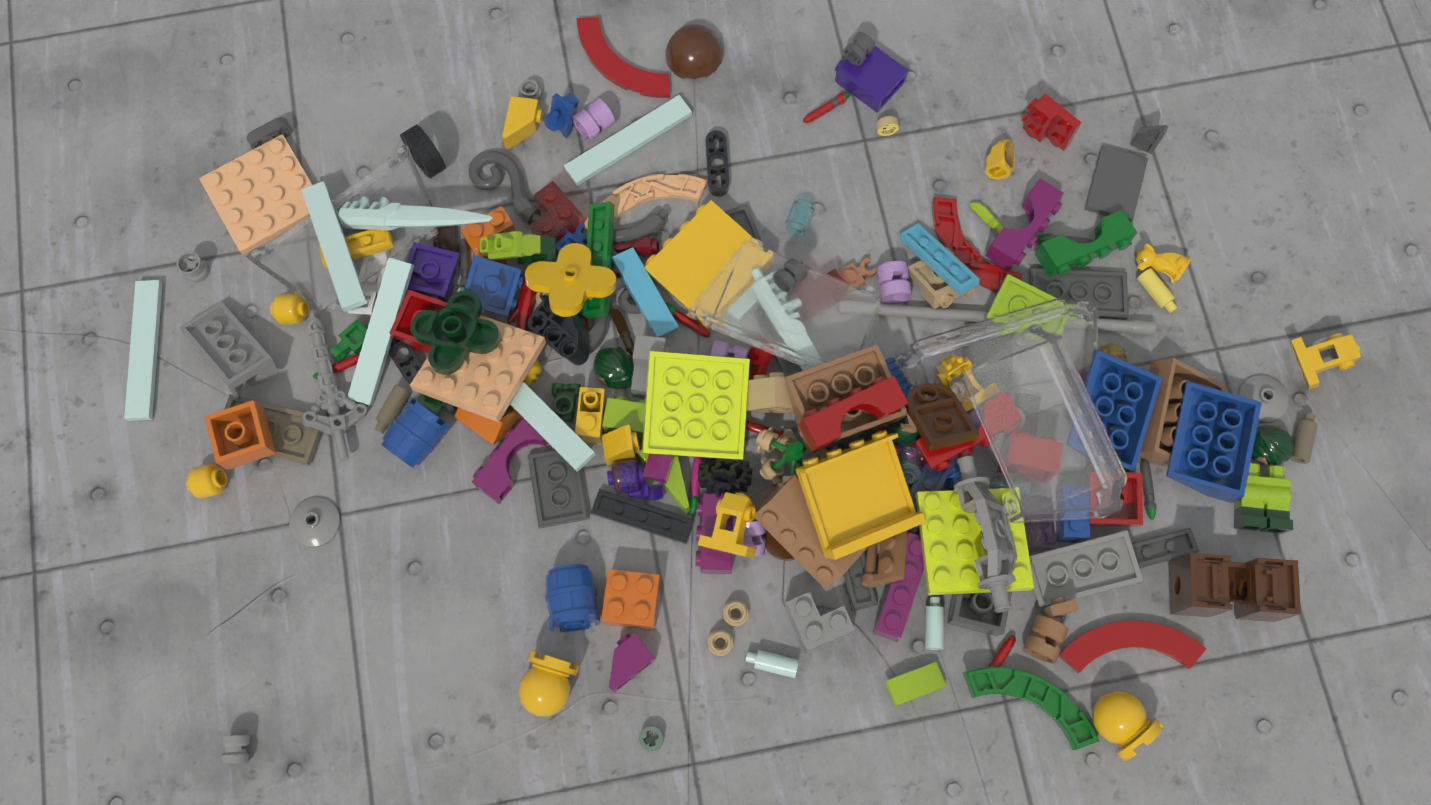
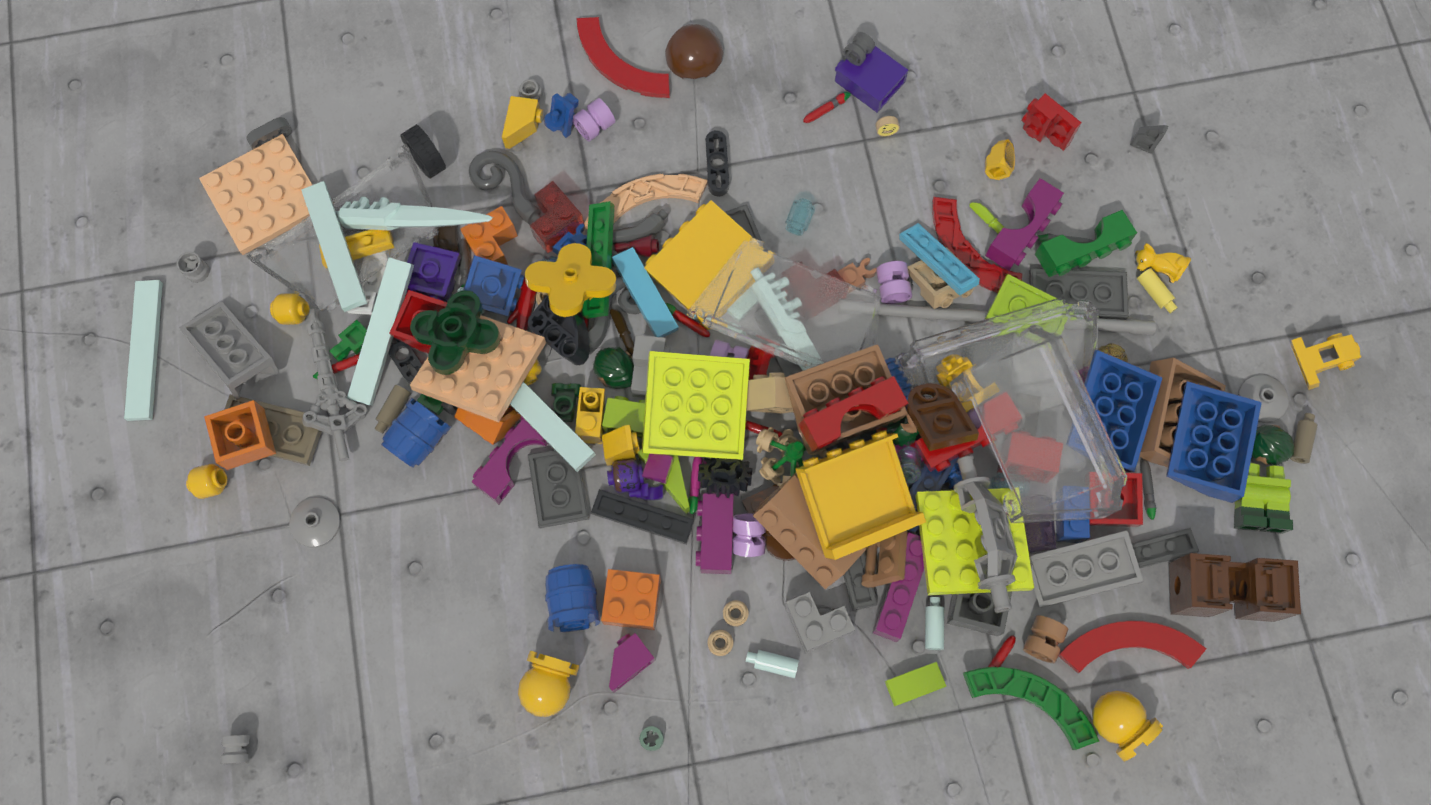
(525, 247): lime hips -> none
(627, 140): light aqua tile -> none
(728, 541): yellow tile -> none
(788, 276): dark grey wheel -> none
(1060, 607): medium nougat plate -> none
(1116, 182): dark grey tile -> none

